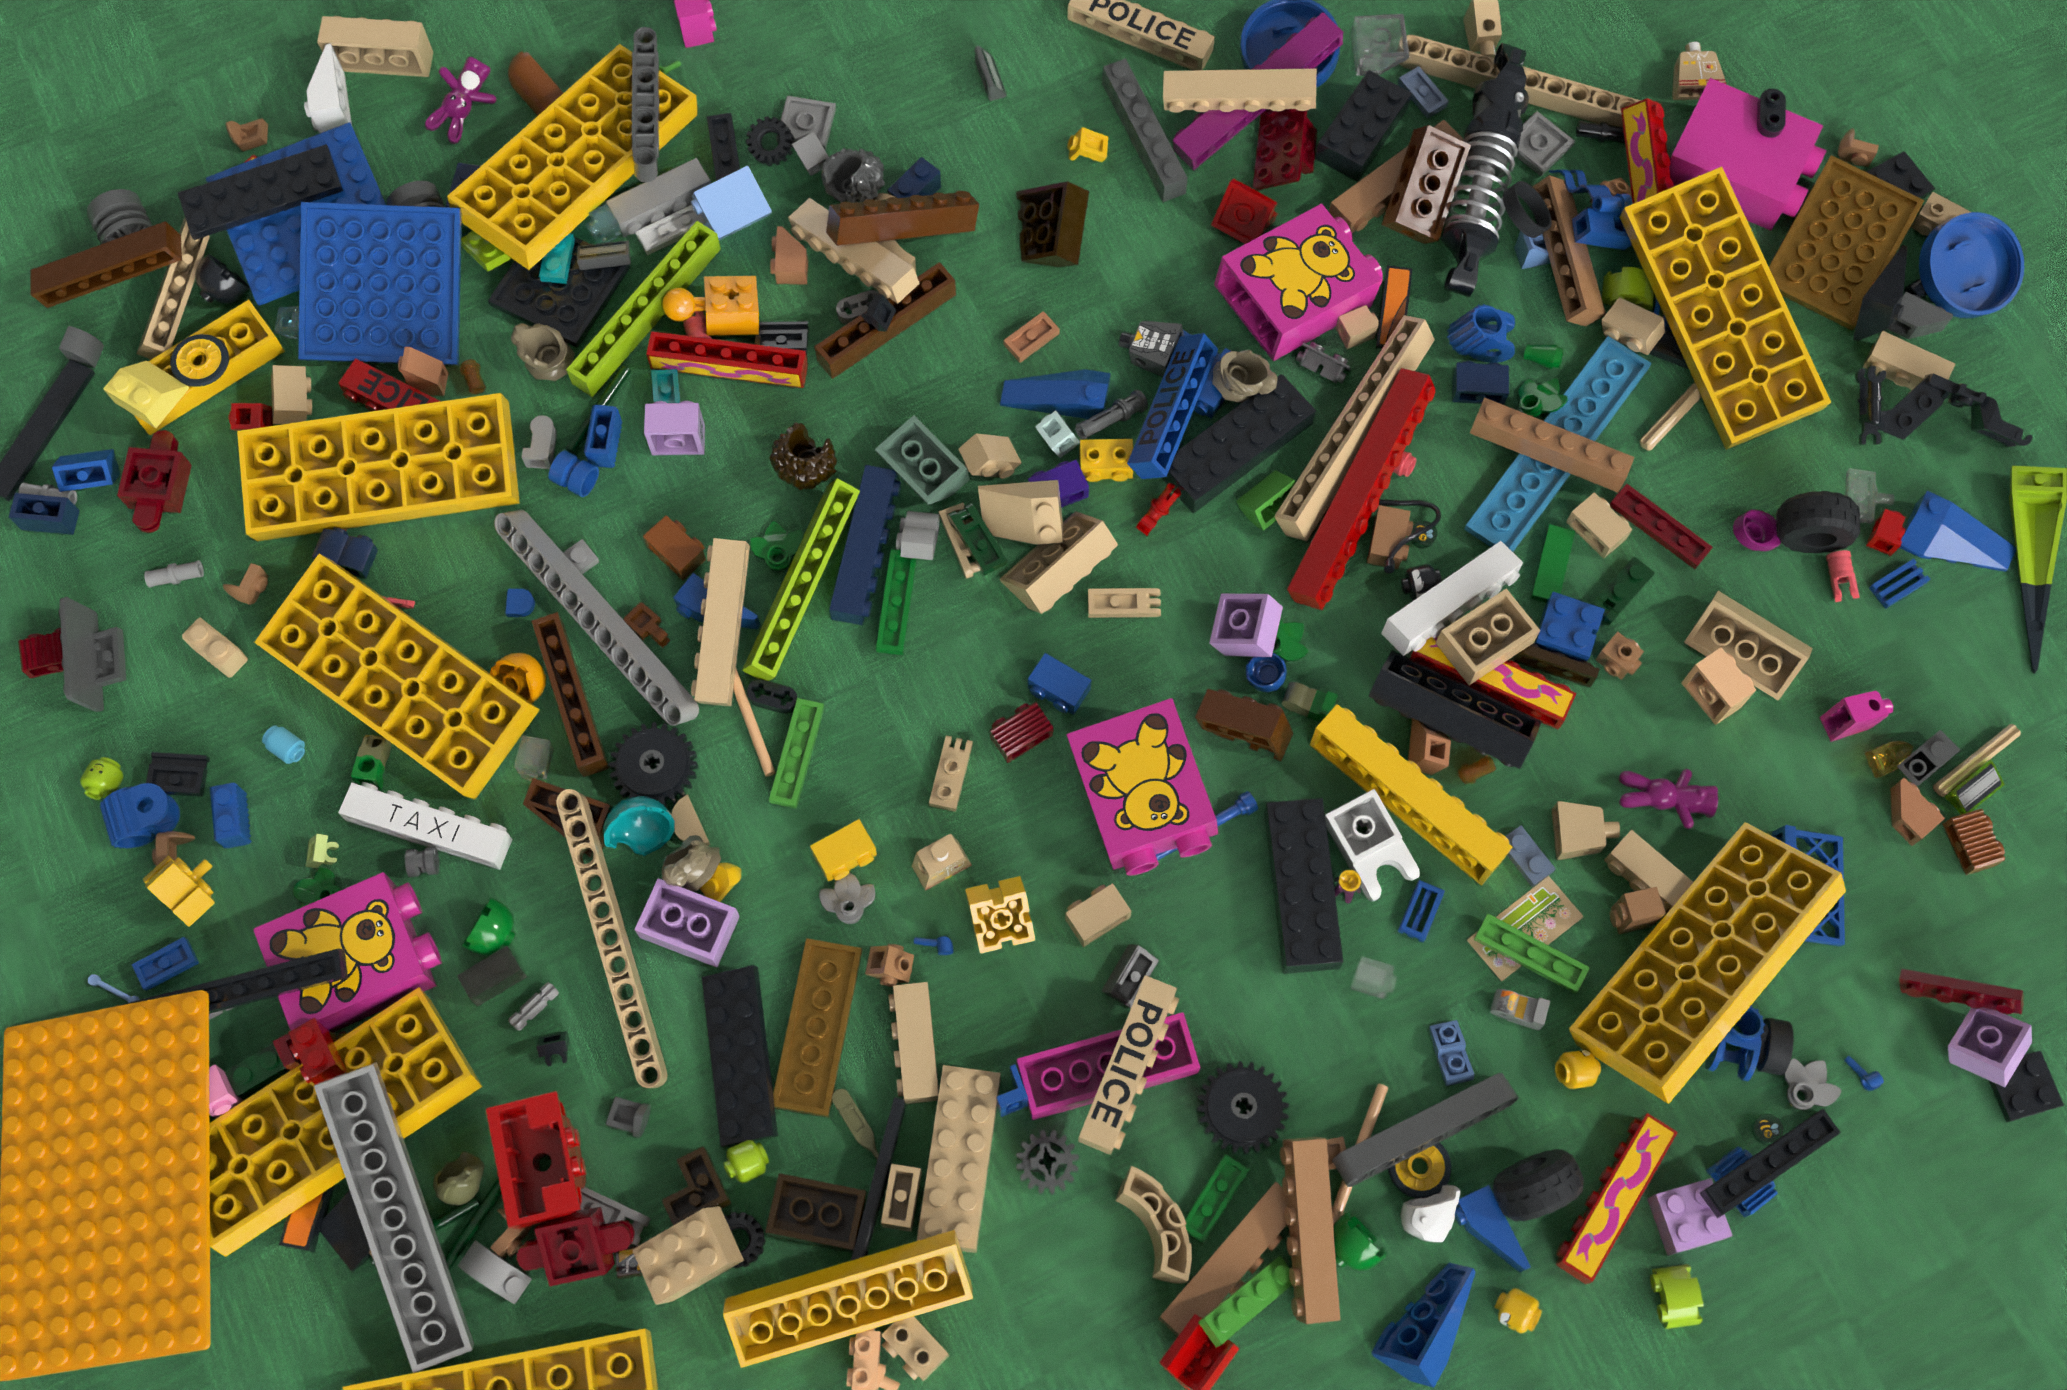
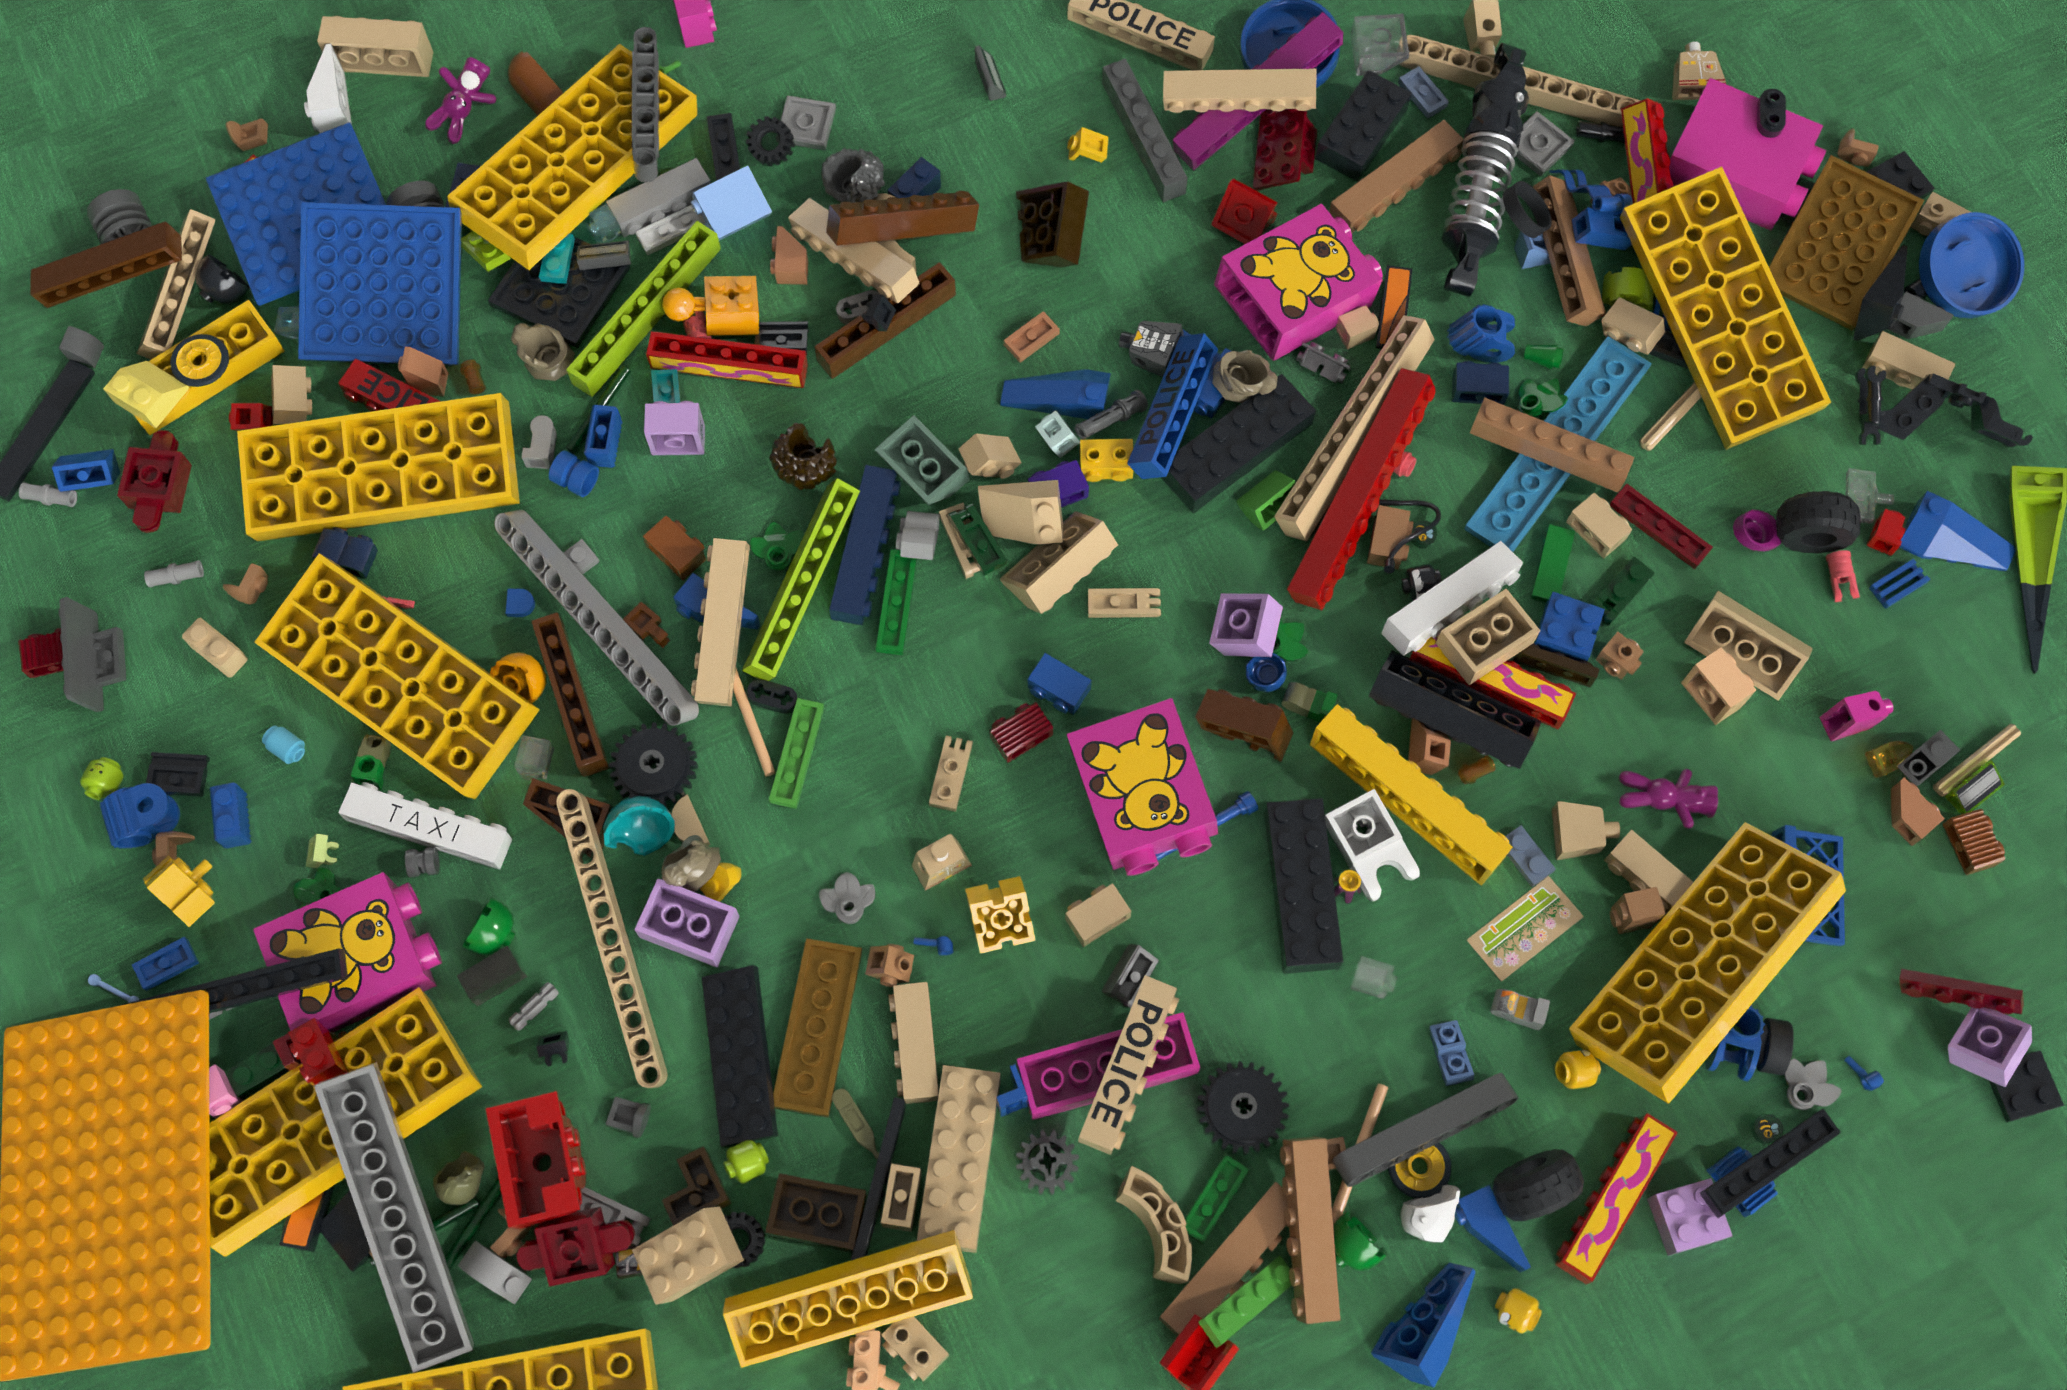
(44, 513): dark blue brick -> none
(260, 192): black plate -> none
(810, 152): light grey brick -> none
(844, 851): yellow brick -> none
(1158, 508): red piece -> none
(1412, 931): blue tile -> none
(1426, 184): reddish brown brick -> none
(1531, 953): bright green plate -> none
(1678, 1295): lime cylinder -> none

